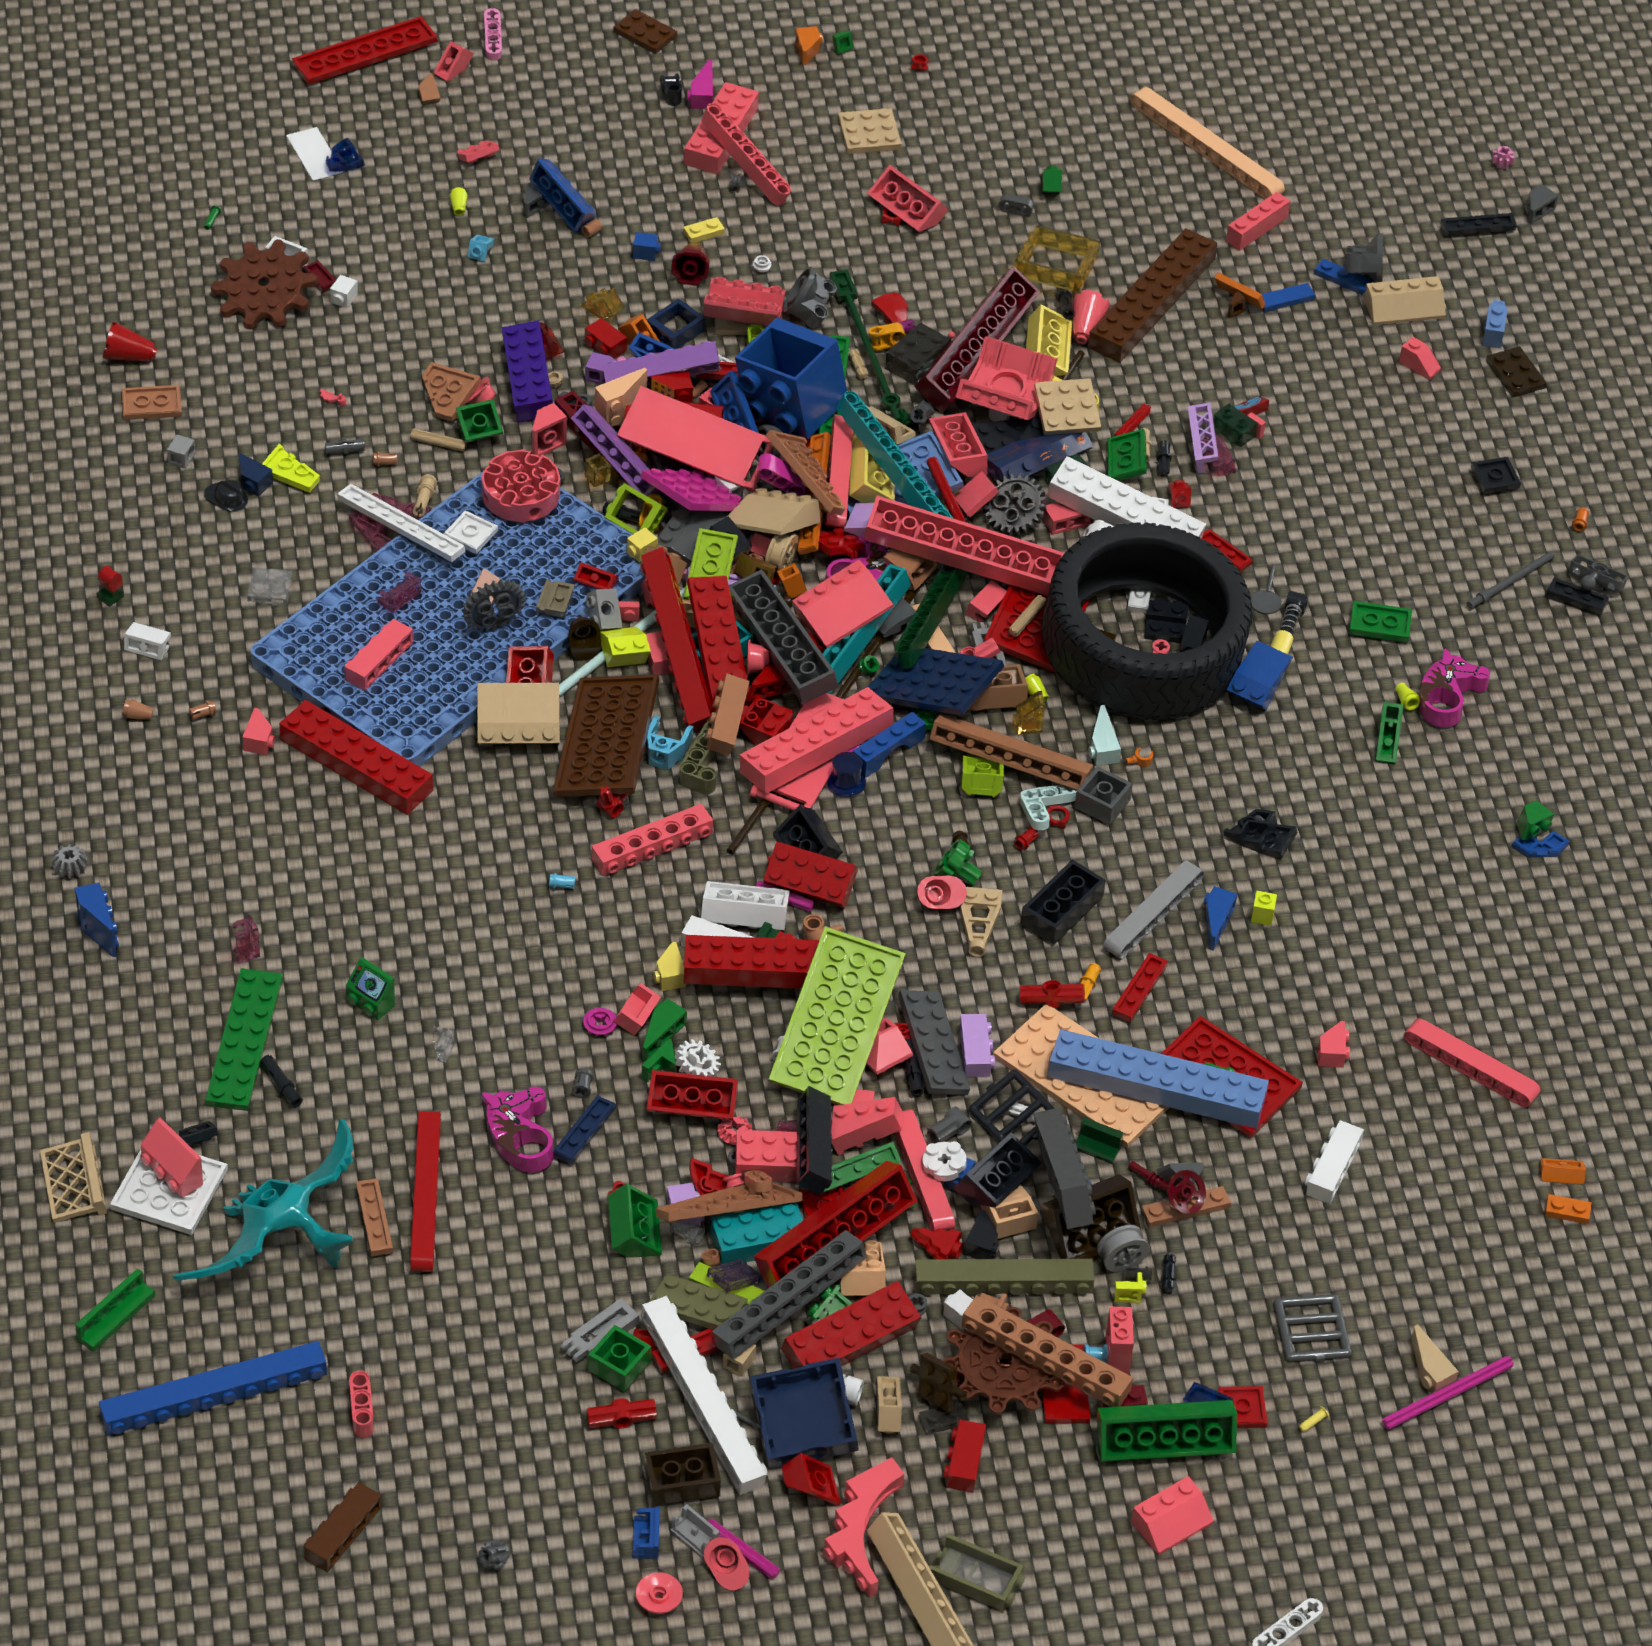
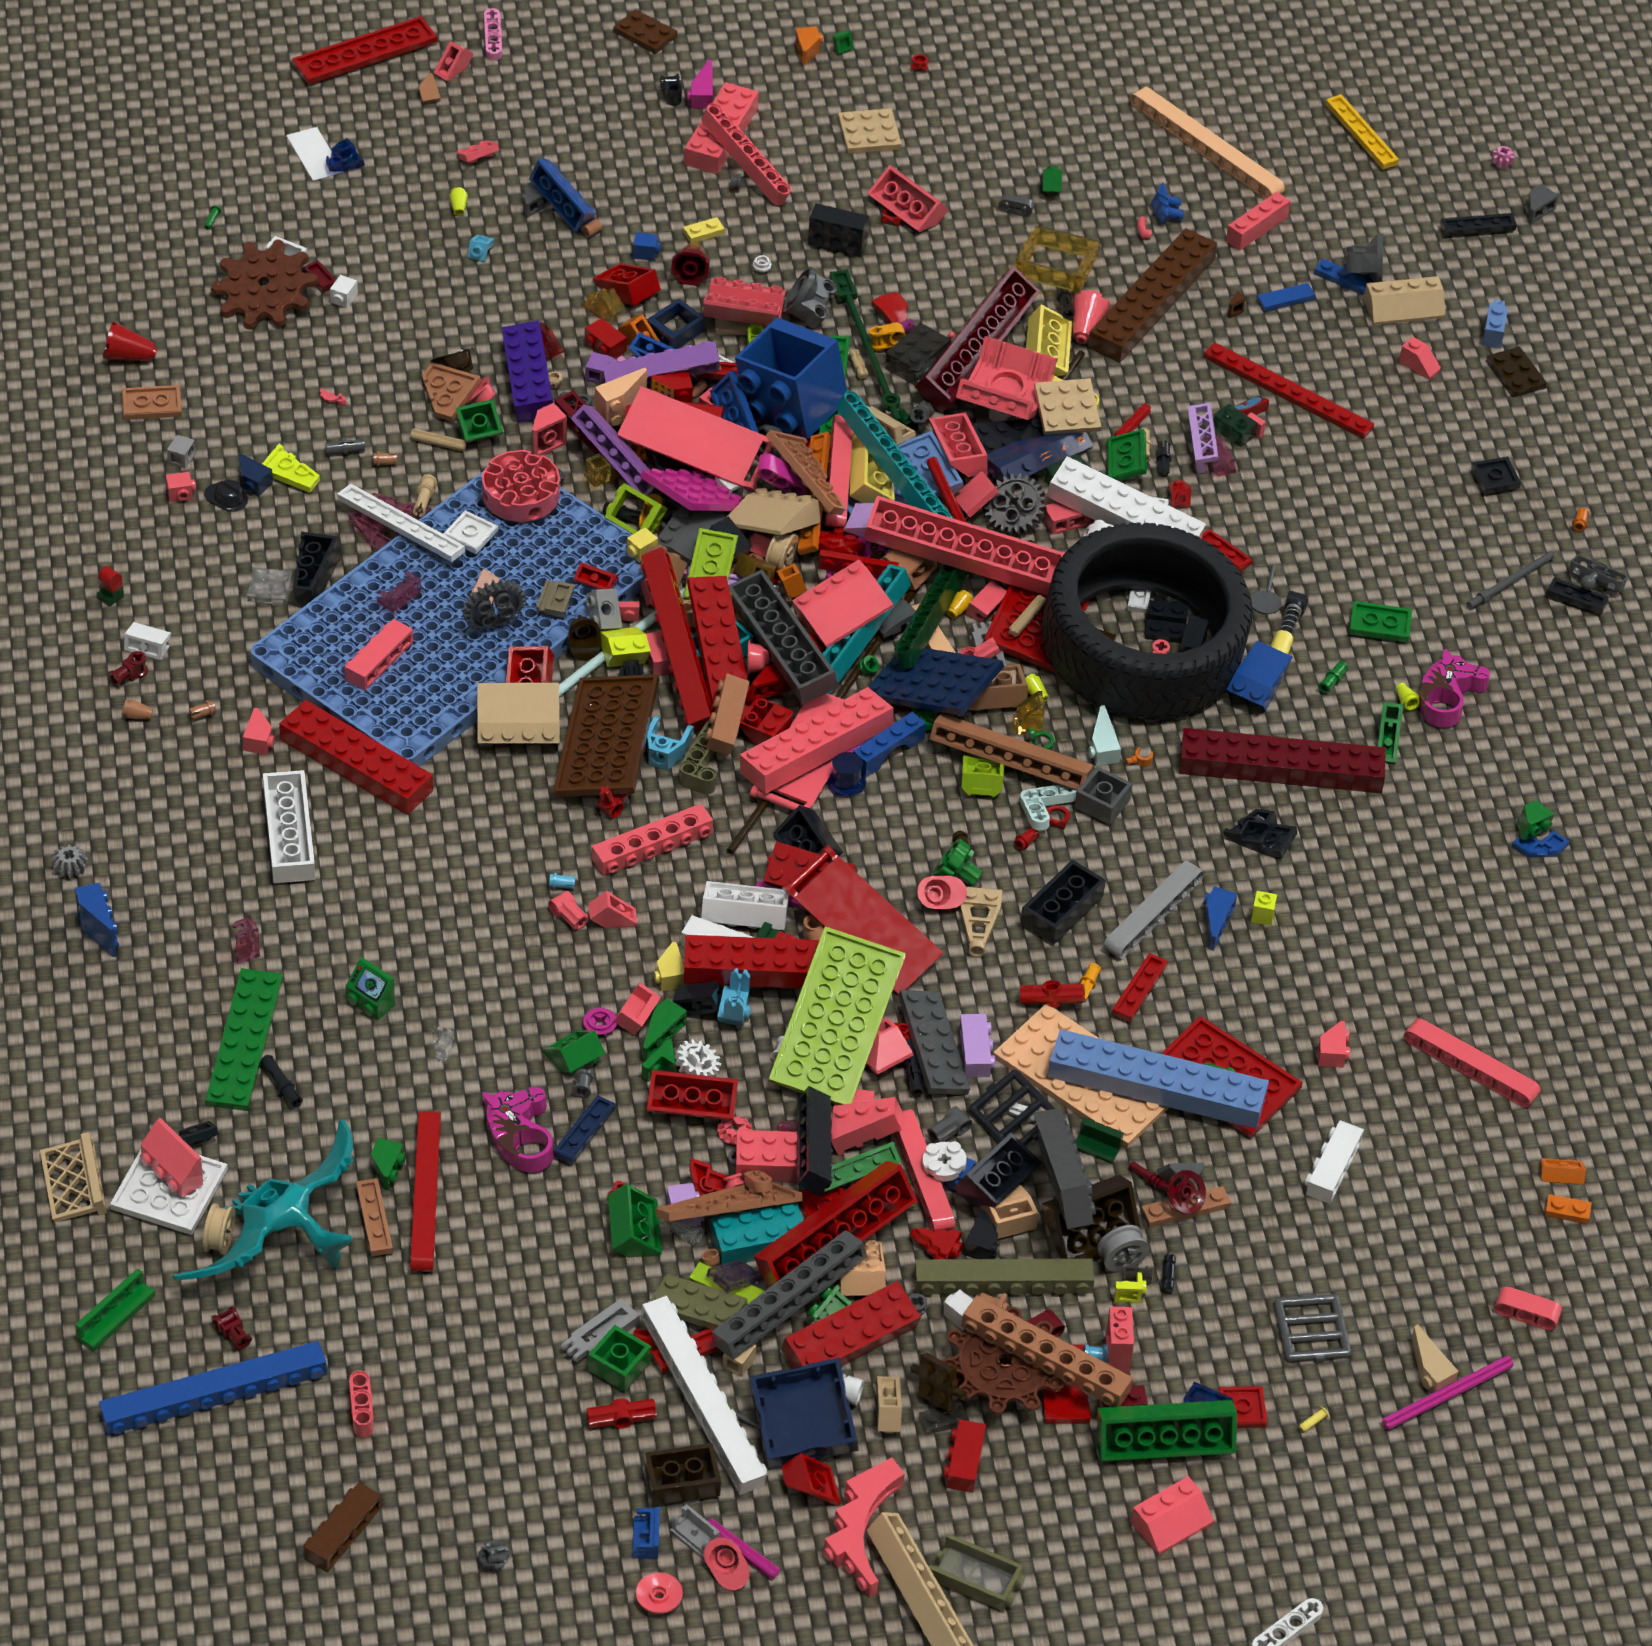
(130, 669): none -> dark red connector
(180, 486): none -> coral brick
(219, 1229): none -> tan wheel
(231, 1327): none -> dark red connector
(288, 826): none -> white brick
(314, 565): none -> black wedge
(386, 1159): none -> green slope
(460, 360): none -> dark brown piece
(565, 906): none -> coral piece
(575, 1051): none -> green slope
(612, 911): none -> coral slope
(629, 282): none -> red slope
(631, 668): none -> black gear
(698, 998): none -> black hinge
(734, 999): none -> medium azure piece
(837, 561): none -> red plate
(838, 230): none -> black brick
(850, 905): none -> red flag
(959, 604): none -> yellow cone
(1032, 735): none -> green piece
(1141, 225): none -> coral arm
(1162, 206): none -> blue connector
(1232, 286): orange tile -> none
(1282, 760): none -> dark red brick
(1289, 390): none -> red plate
(1333, 677): none -> green pin
(1362, 132): none -> yellow plate
(1528, 1308): none -> coral beam

